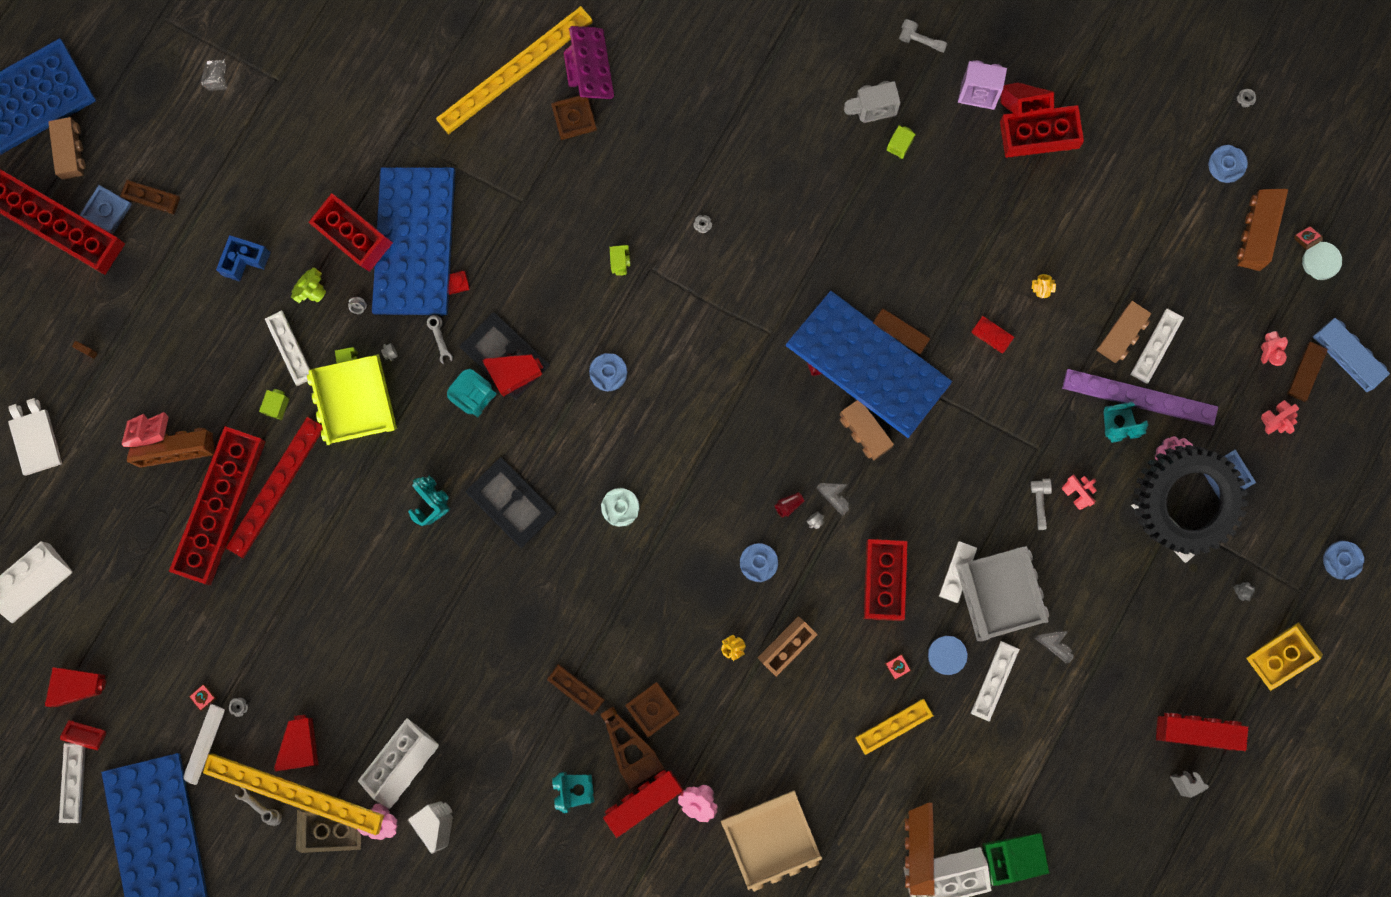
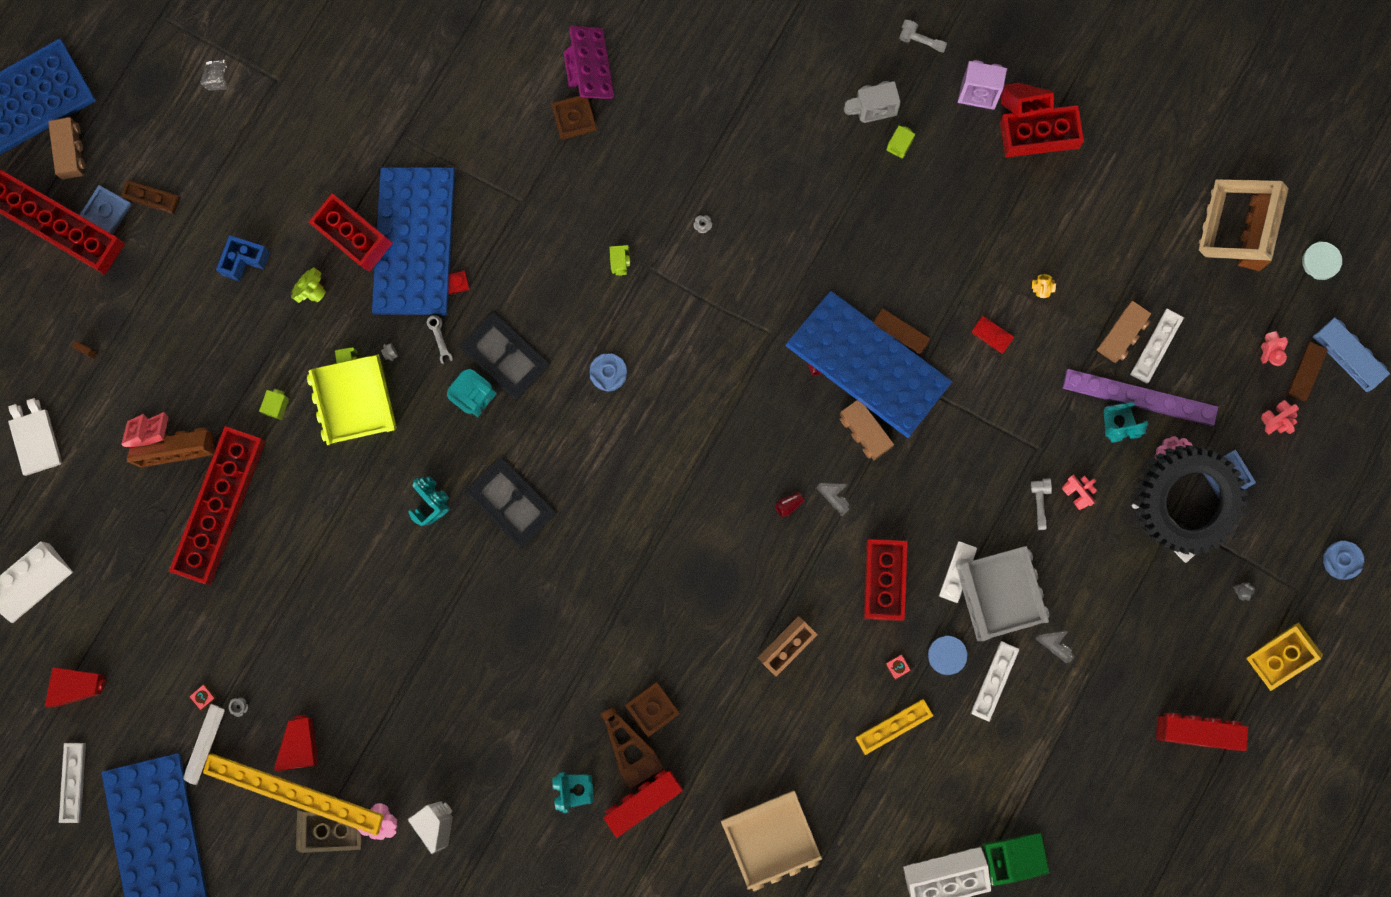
(83, 735): red tile -> none
(275, 487): red plate -> none
(276, 816): light grey brick -> none
(288, 347): white tile -> none
(357, 305): light grey plate -> none
(398, 763): white slope -> none
(512, 71): yellow plate -> none
(513, 371): red slope -> none
(575, 689): reddish brown tile -> none
(620, 507): light aqua tile -> none
(698, 803): bright pink plant -> none
(733, 647): yellow gear -> none
(758, 562): medium blue tile -> none
(815, 520): light grey plate -> none
(921, 851): dark orange slope -> none
(1187, 786): light grey hinge -> none
(1227, 163): medium blue tile -> none
(1250, 94): light grey plate -> none
(1271, 227): none -> tan window
(1308, 237): reddish brown tile -> none

